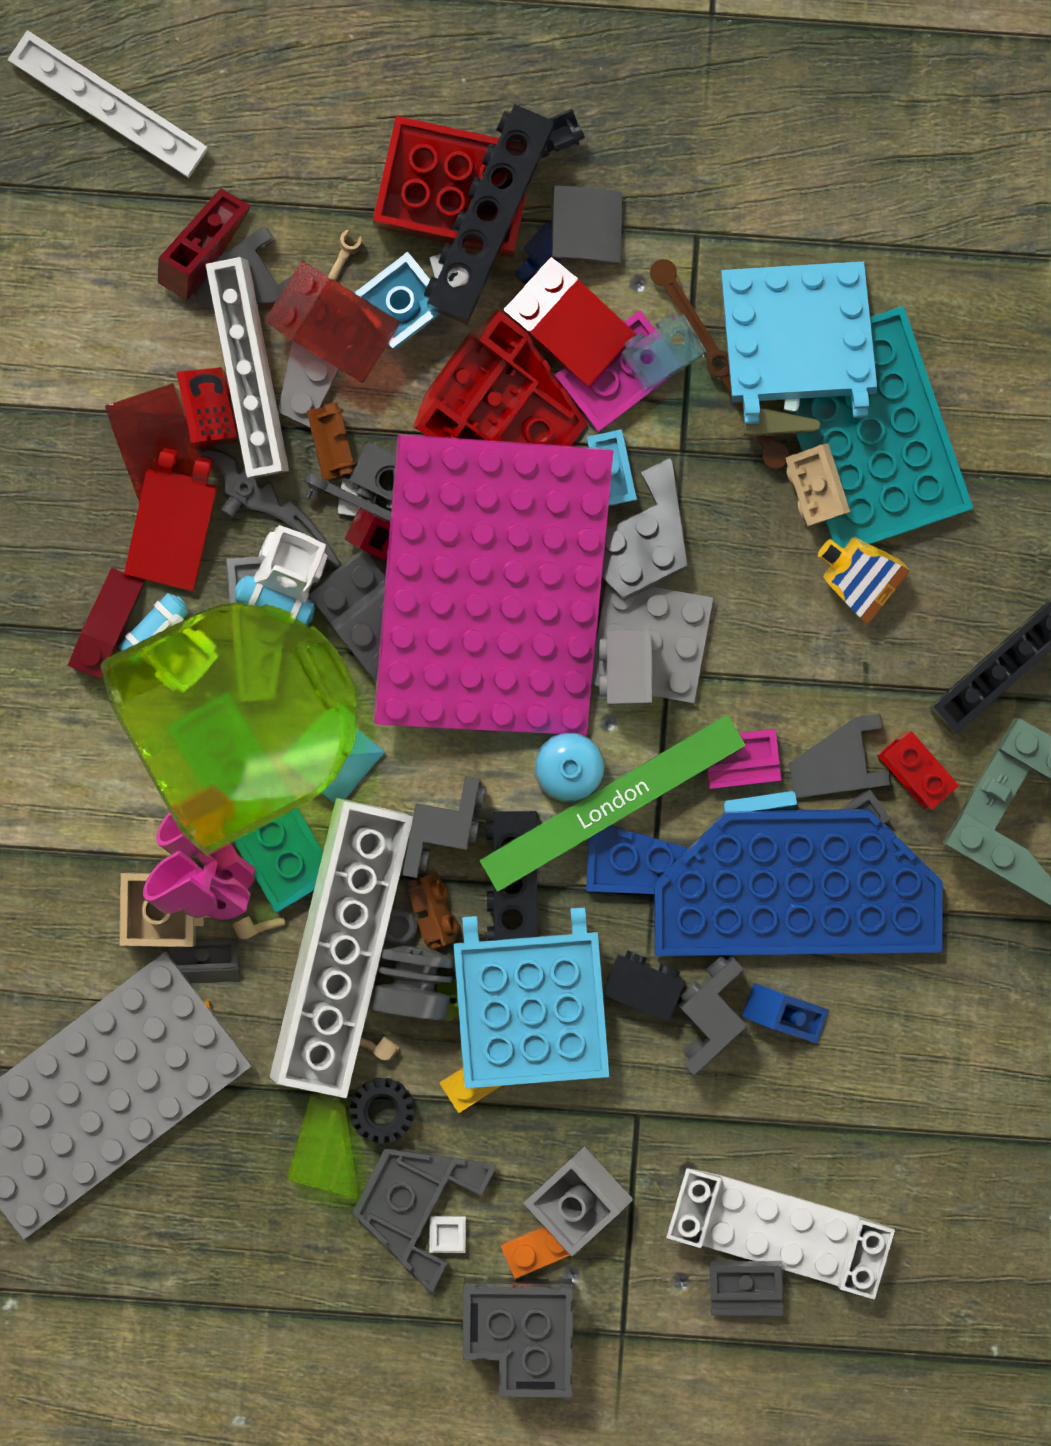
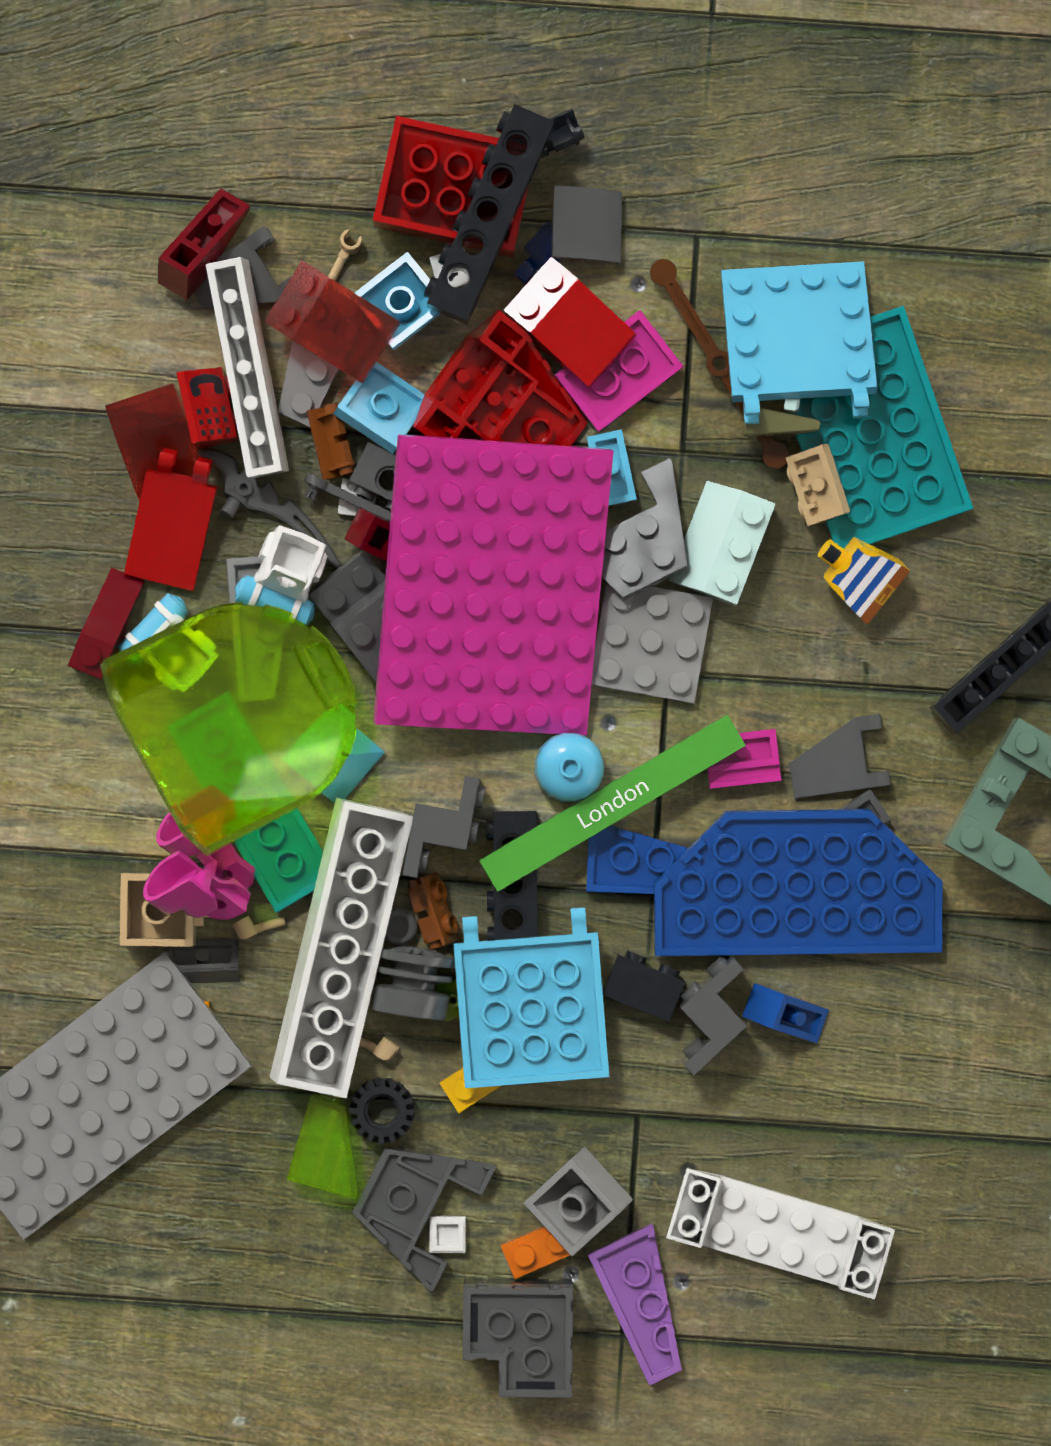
(107, 104): white plate -> none
(381, 407): none -> medium azure plate
(627, 667): light grey slope -> none
(638, 1295): none -> medium lavender wing
(665, 355): clear light blue brick -> none
(723, 542): none -> light aqua slope
(746, 1288): dark grey plate -> none
(776, 801): medium azure tile -> none
(917, 770): red panel -> none

